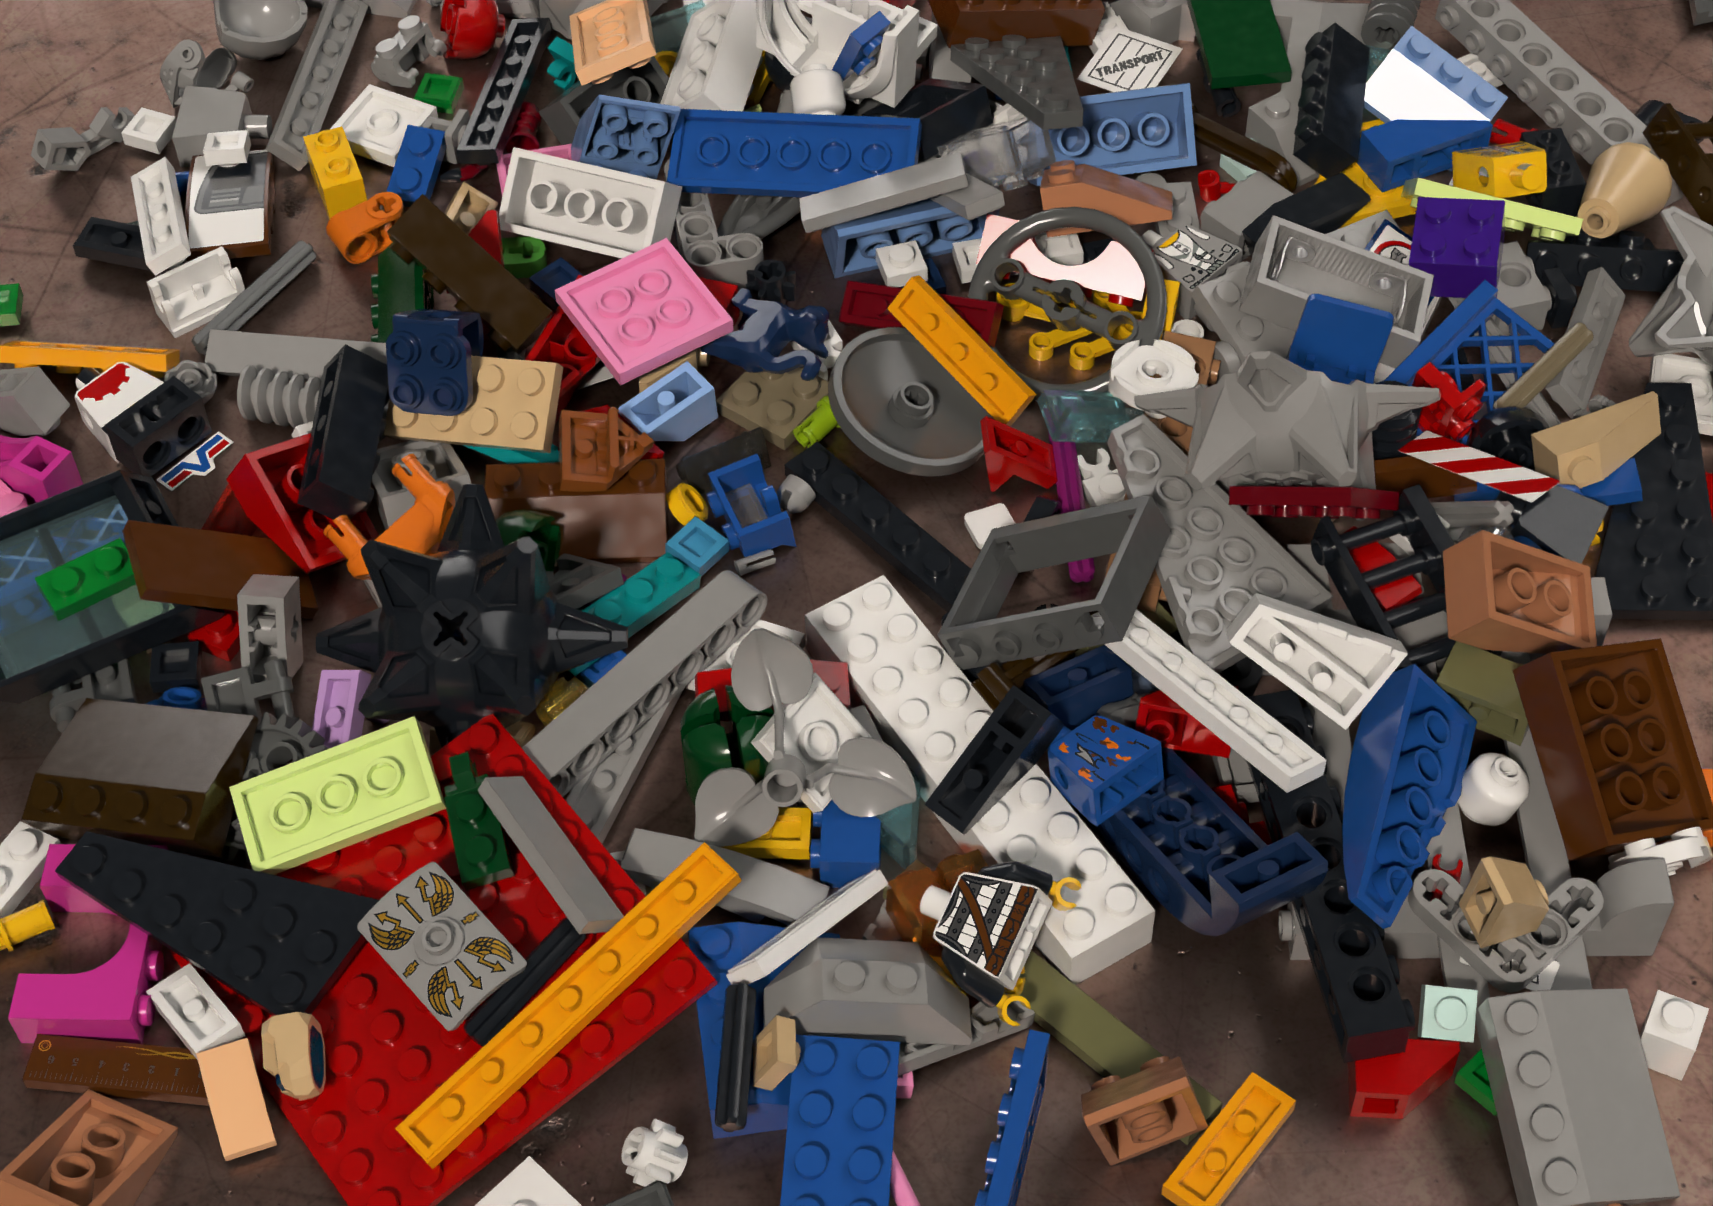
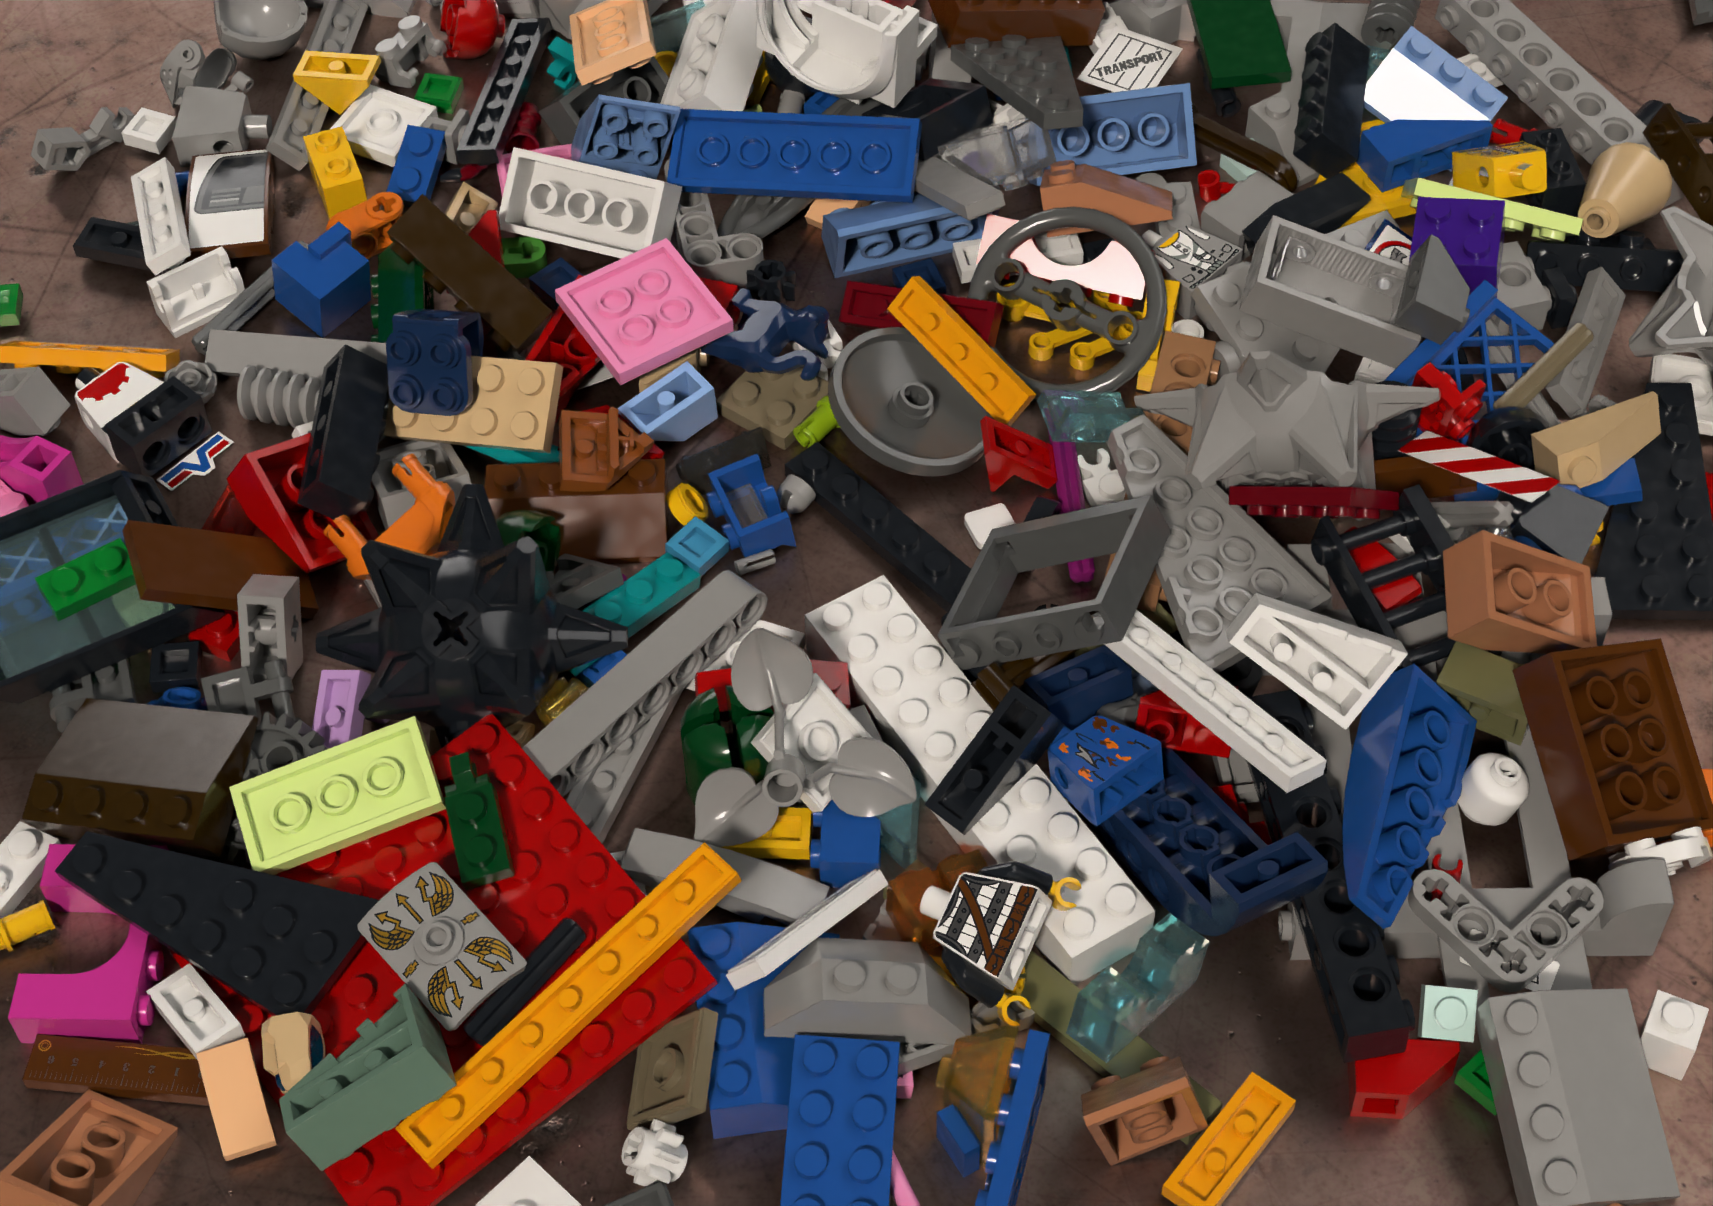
(227, 148): white plate -> none
(323, 282): none -> blue plate
(336, 77): none -> yellow slope
(371, 1085): none -> sand green wedge
(550, 854): light grey tile -> none
(673, 1070): none -> dark tan tile
(735, 1057): black axle -> none
(775, 1053): tan plate -> none
(818, 91): white head -> none
(861, 47): blue plate -> none
(883, 192): light grey tile -> none
(901, 263): white plate -> none
(958, 1140): none -> blue tile
(978, 1079): none -> clear yellow slope
(1122, 1005): none -> clear light blue arch
(1135, 364): white plate -> none
(1340, 339): blue bracket -> none
(1433, 294): none -> dark grey slope
(1503, 901): tan slope -> none

